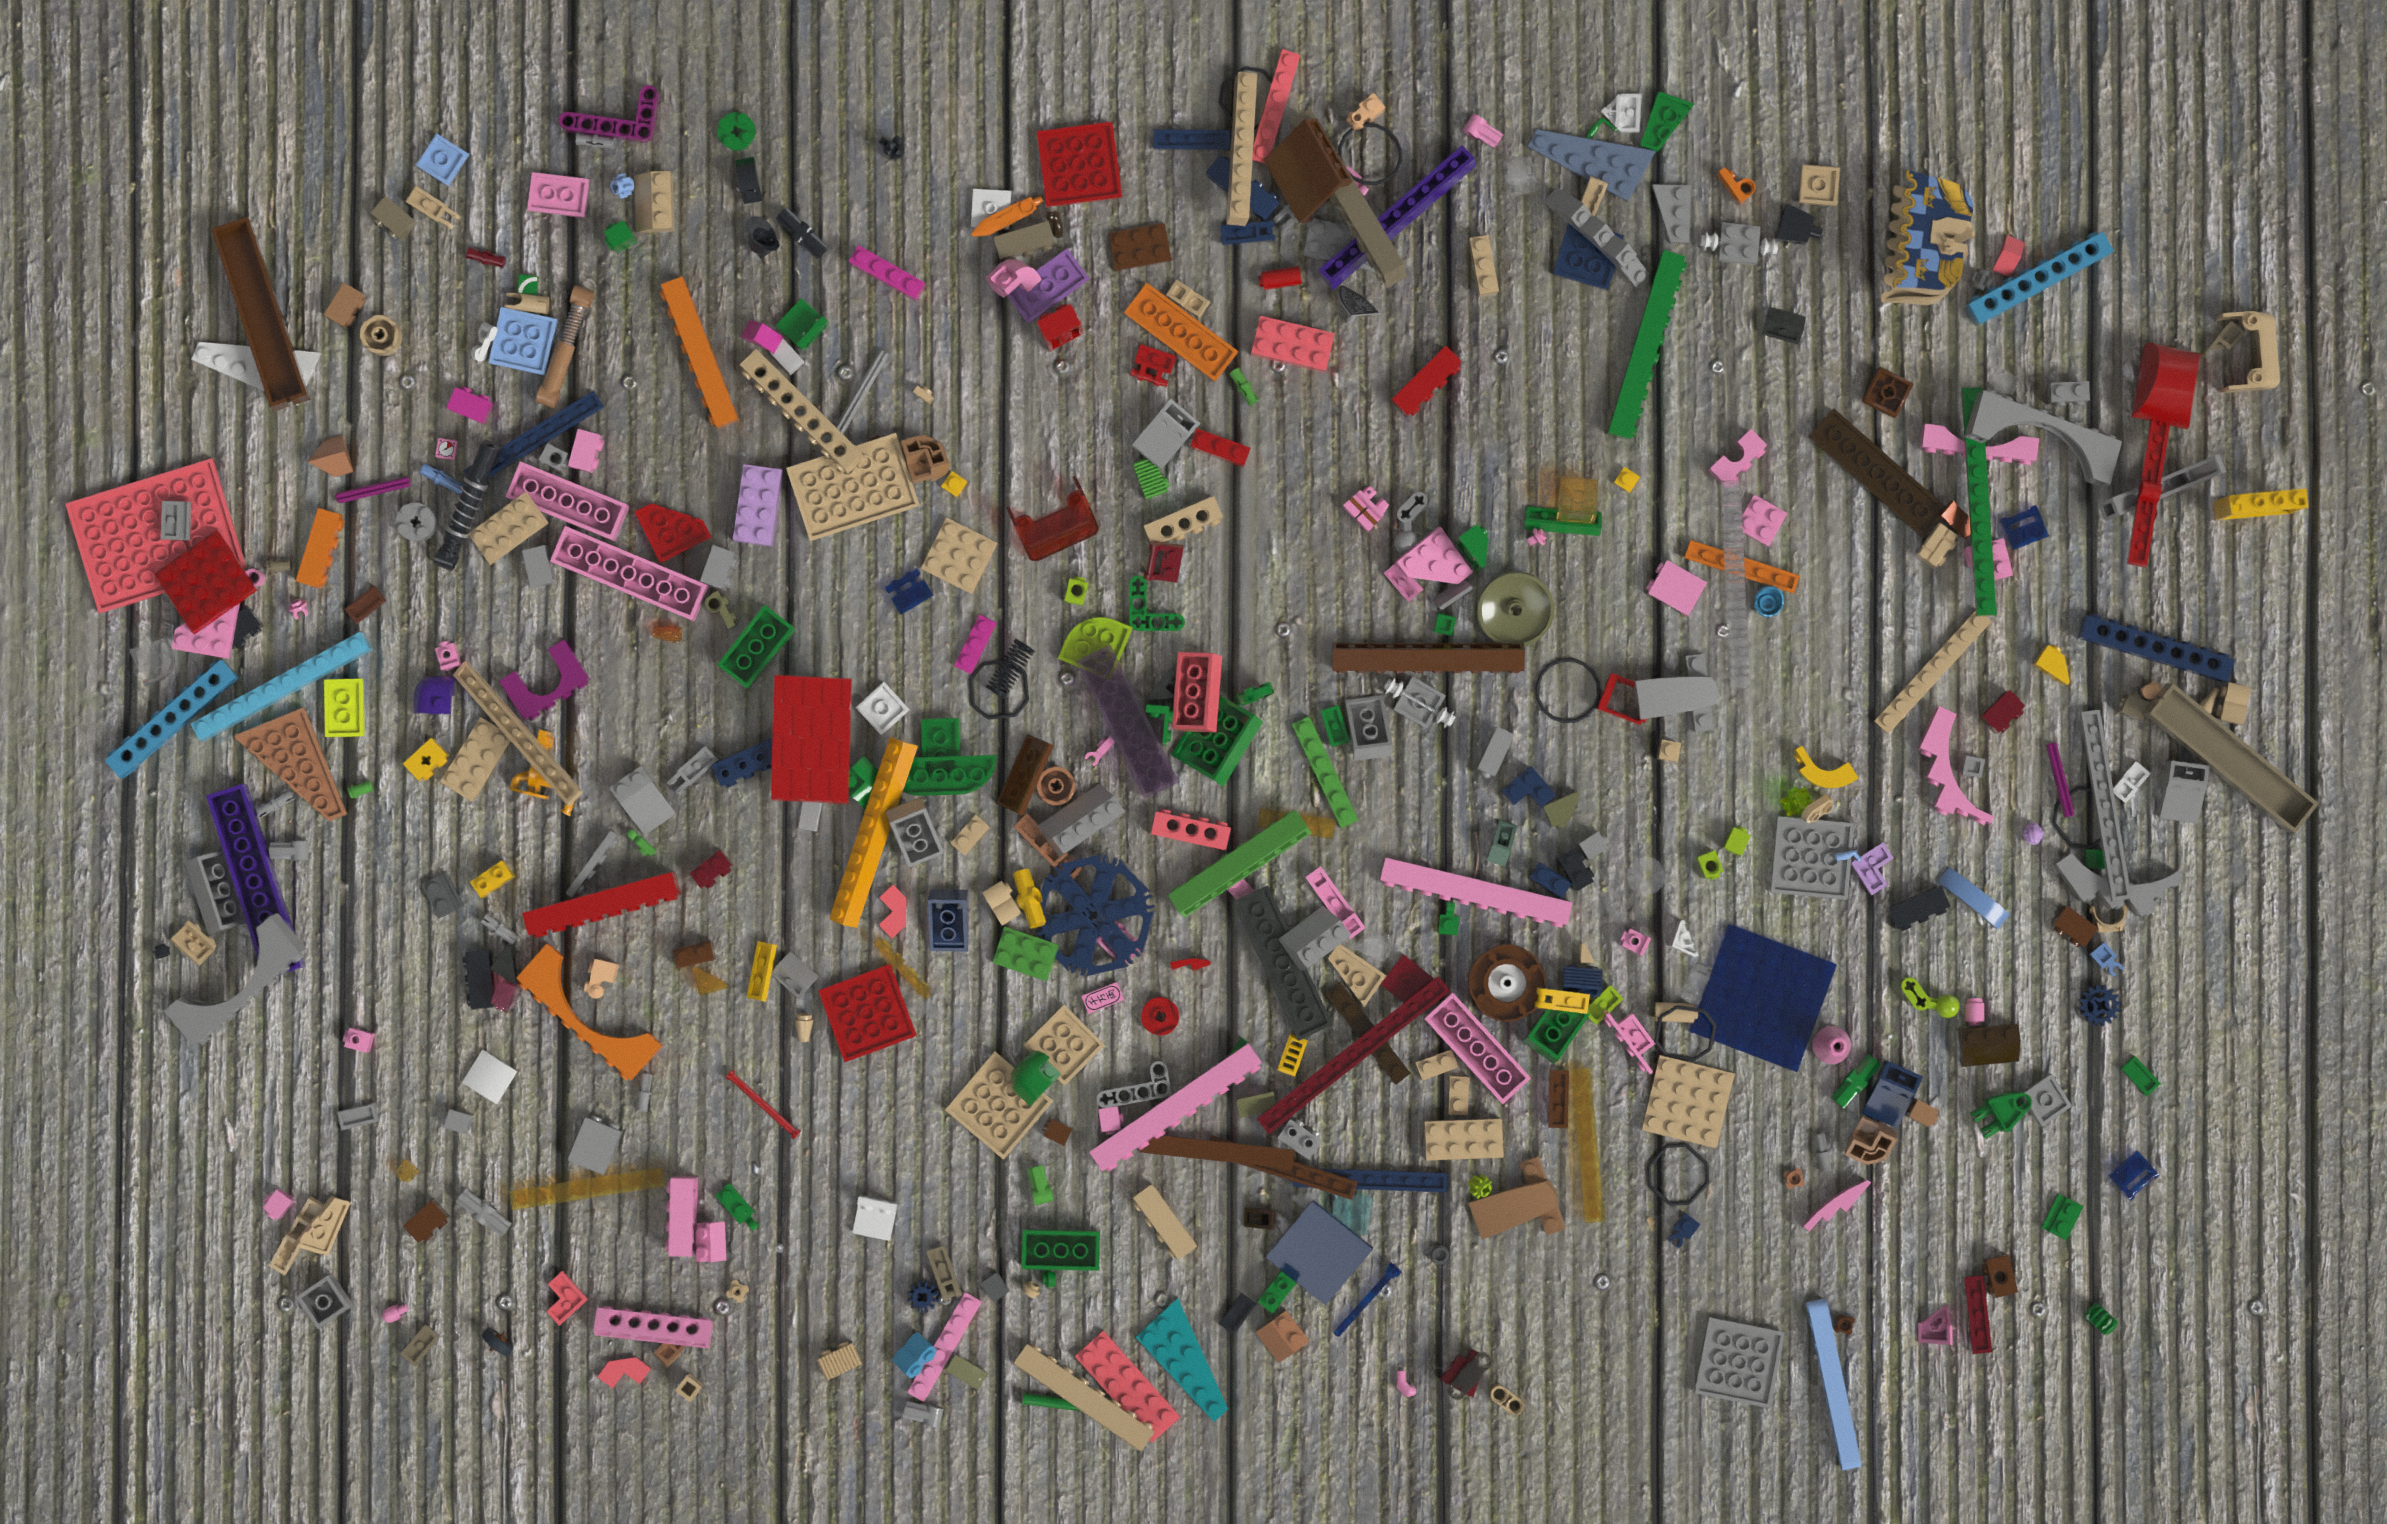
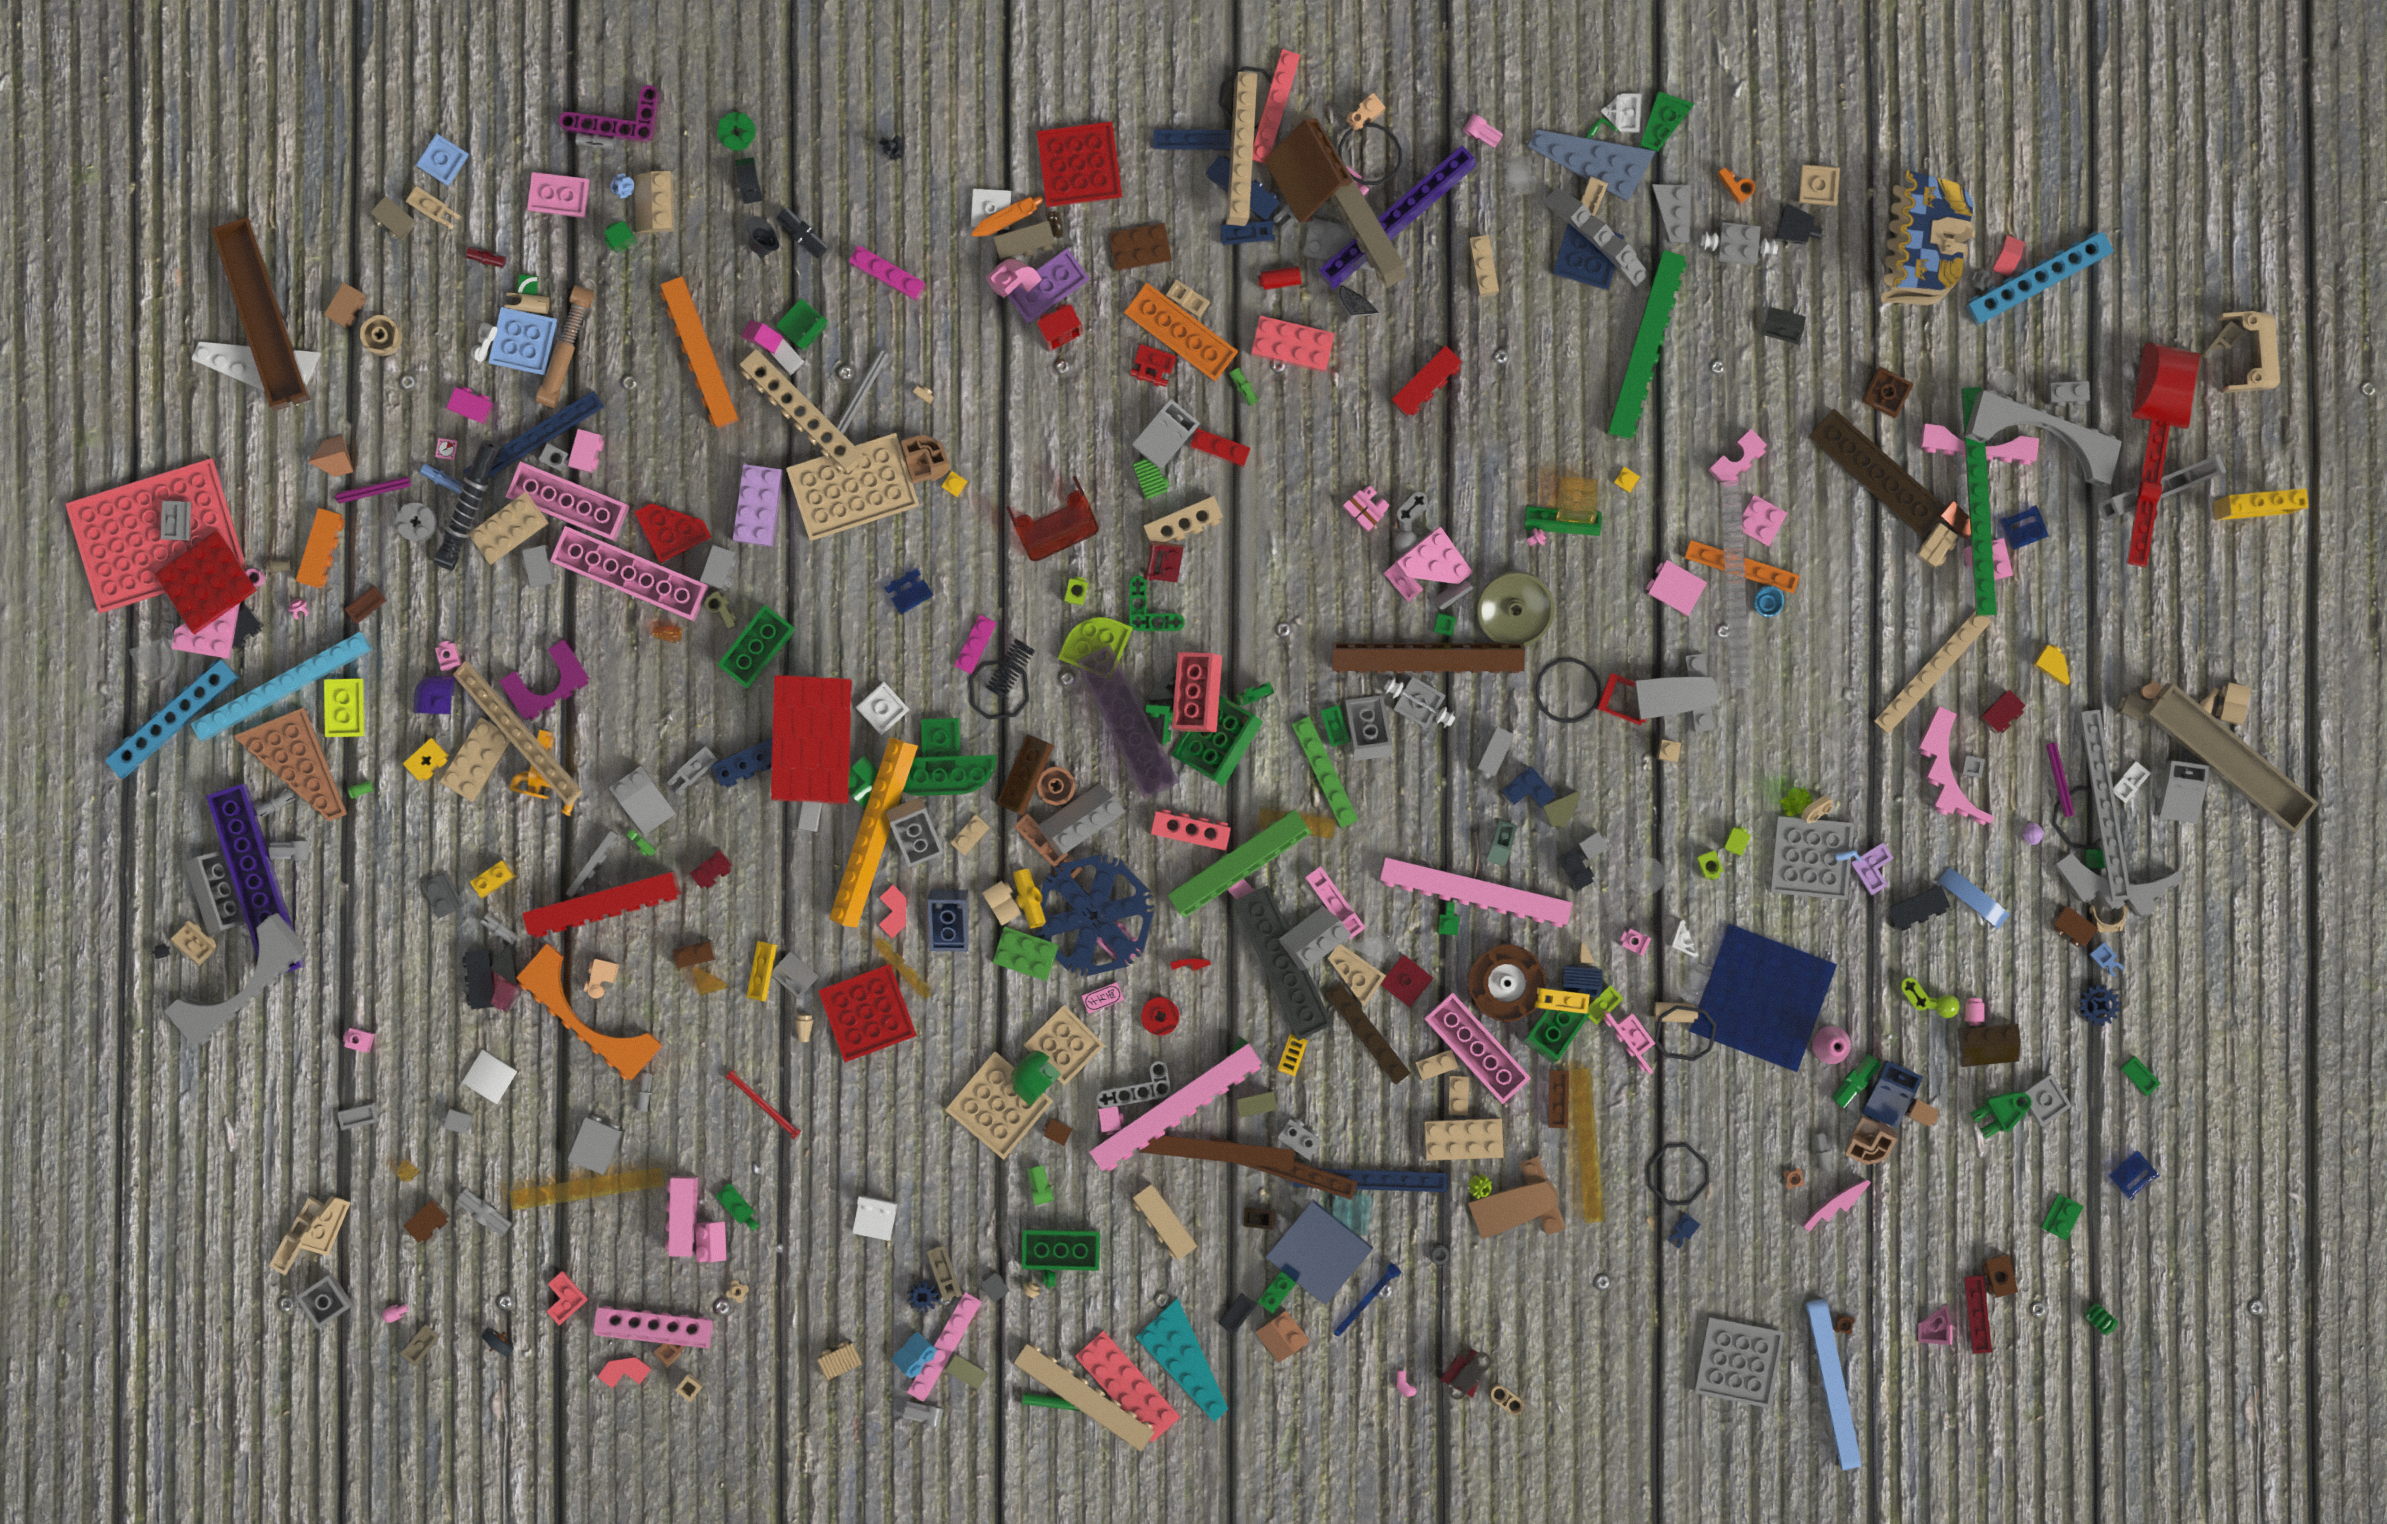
(277, 1204): bright pink brick -> none
(959, 555): tan plate -> none
(1104, 745): bright pink plate -> none
(1353, 1054): dark red plate -> none
(1474, 546): green slope -> none
(1550, 880): dark blue brick -> none
(1687, 1101): tan plate -> none
(1824, 779): yellow arch -> none
(2089, 633): dark blue brick -> none

